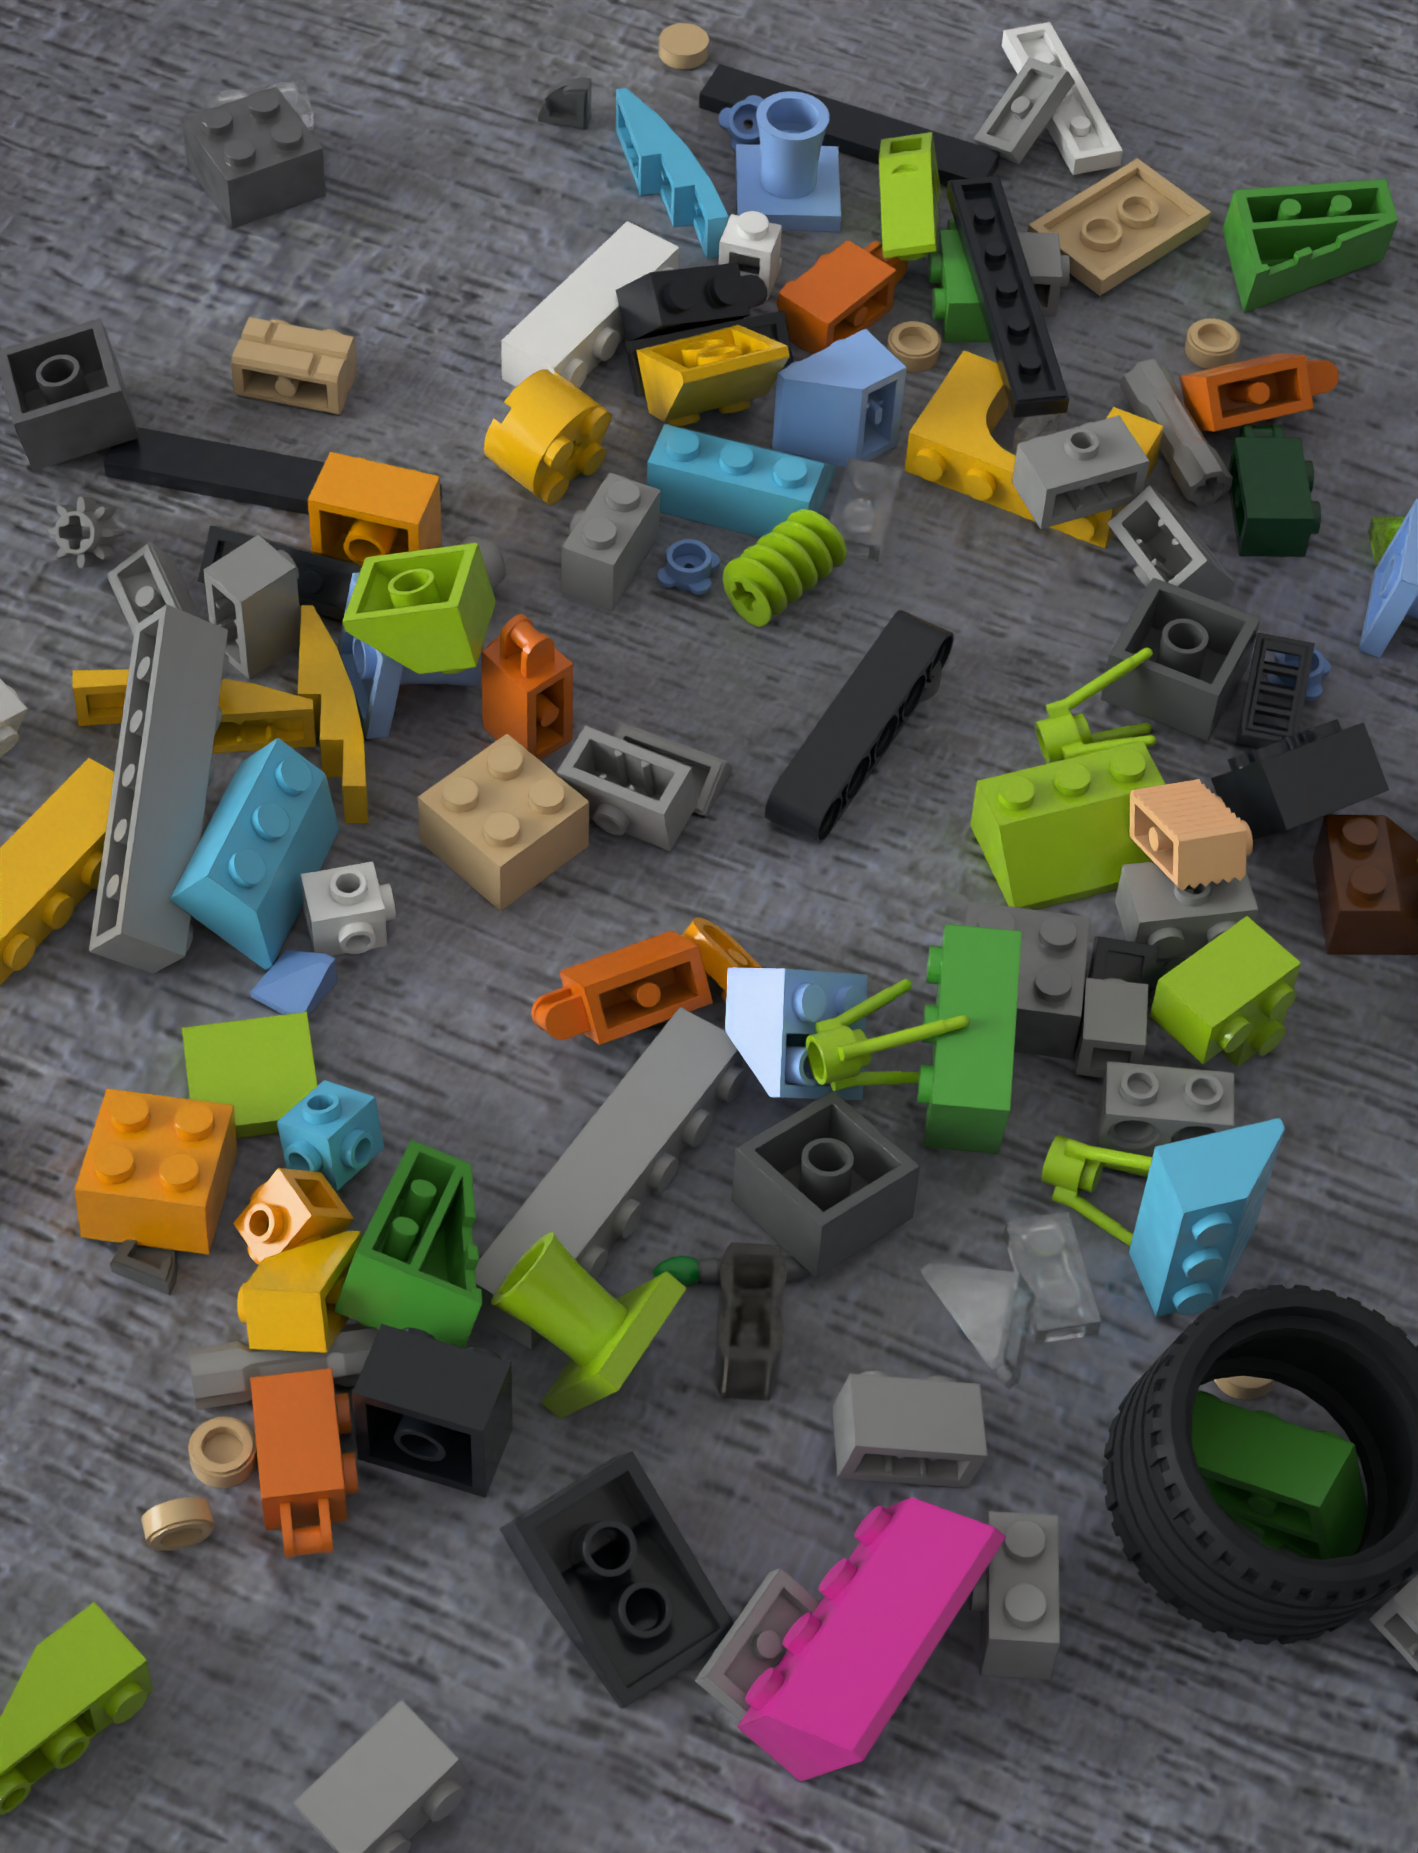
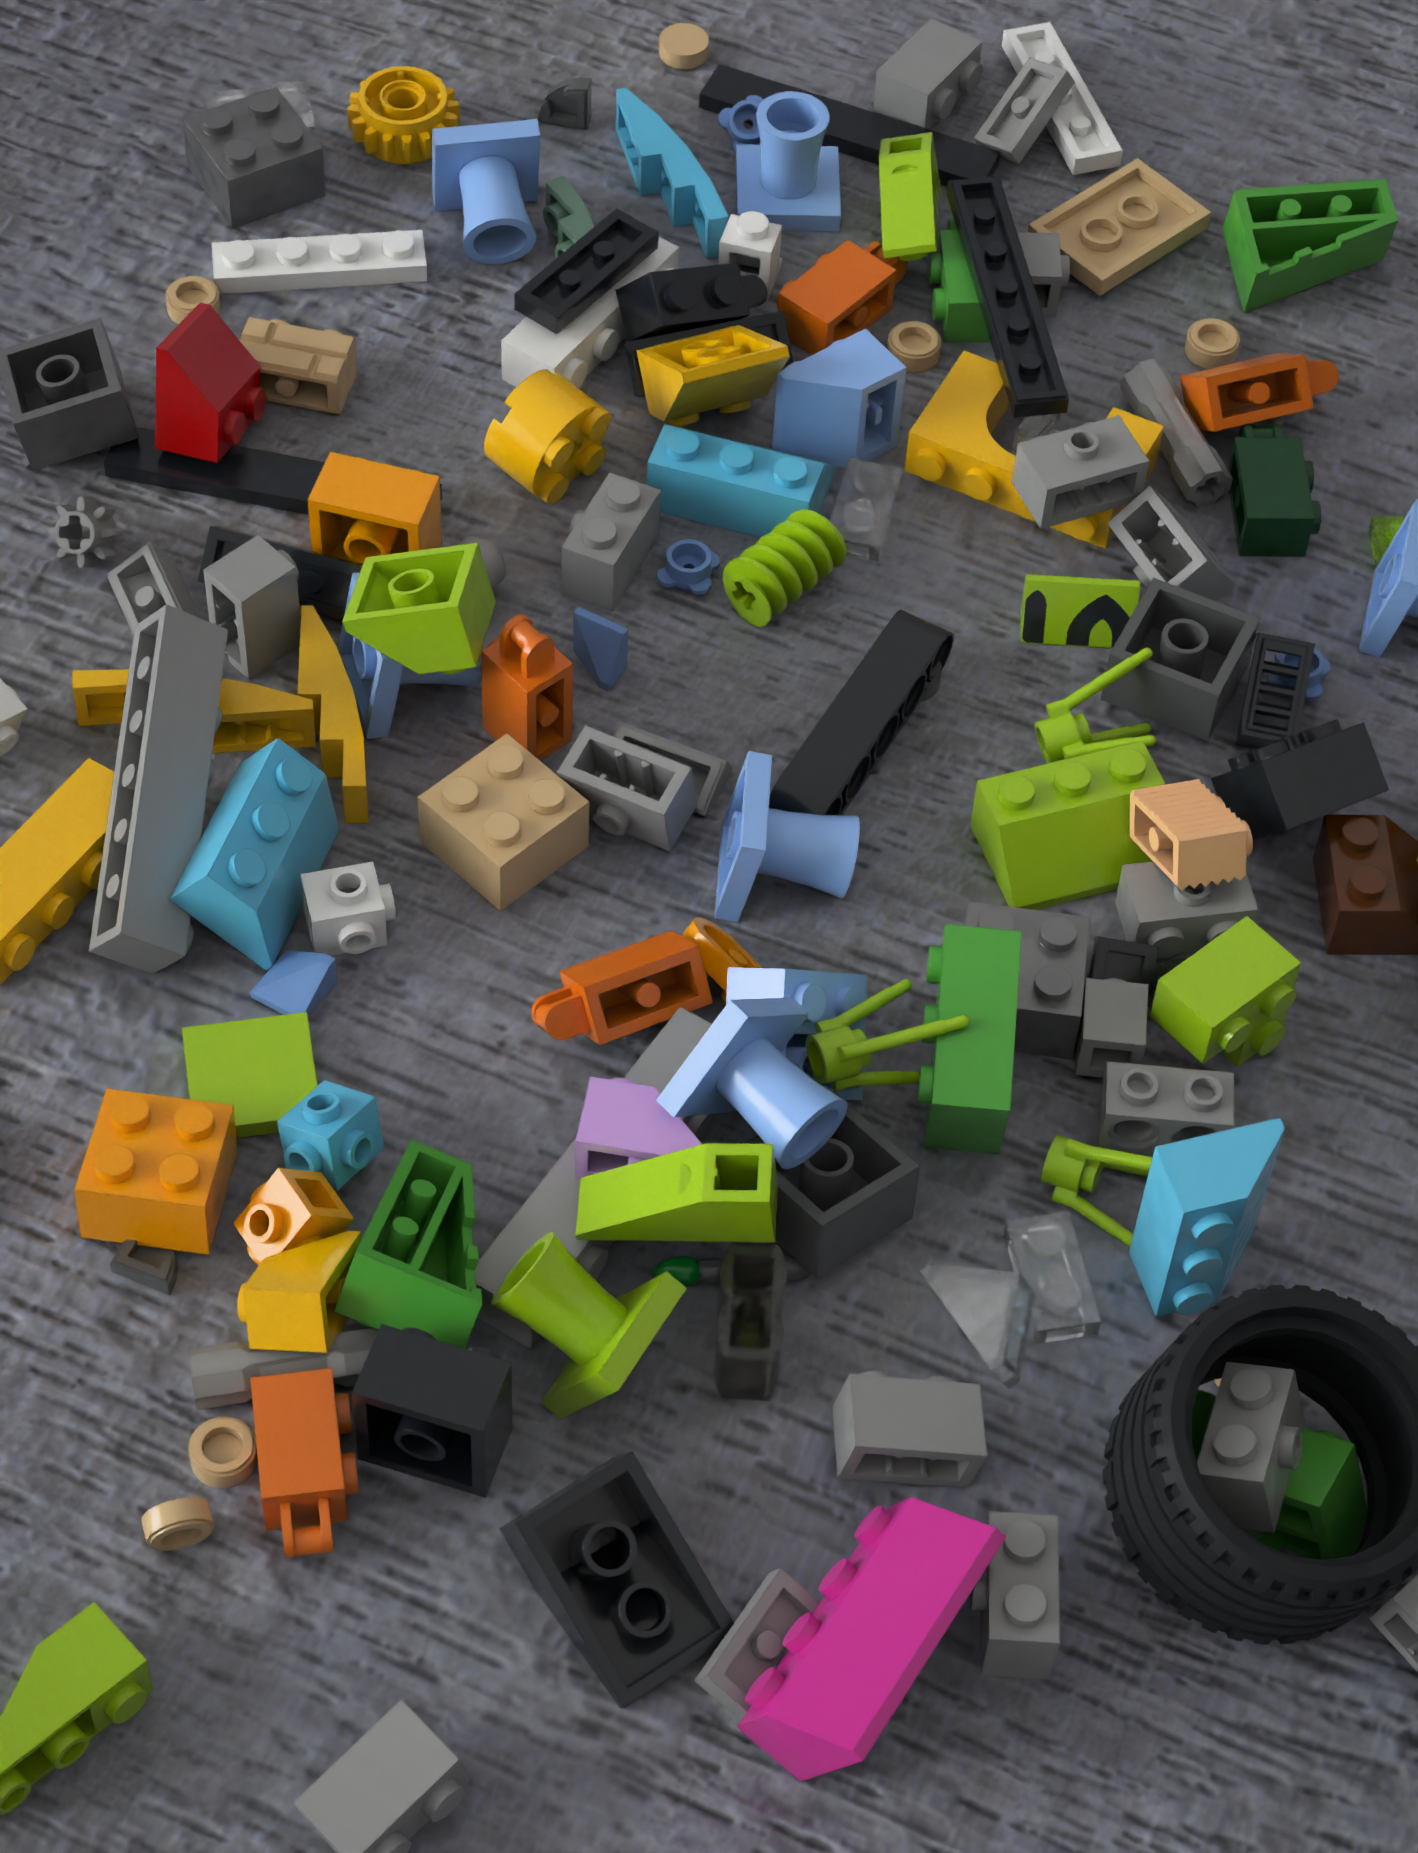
(187, 293): none -> tan tile
(205, 388): none -> red slope
(319, 261): none -> white plate
(398, 111): none -> yellow gear
(490, 176): none -> light blue plant
(565, 214): none -> sand green slope
(586, 271): none -> black plate
(600, 646): none -> medium blue slope
(625, 1126): none -> lavender slope
(684, 1196): none -> lime slope
(743, 1071): none -> light blue plant
(778, 843): none -> light blue plant
(928, 75): none -> light grey brick
(1076, 610): none -> lime slope
(1252, 1443): none -> light grey brick

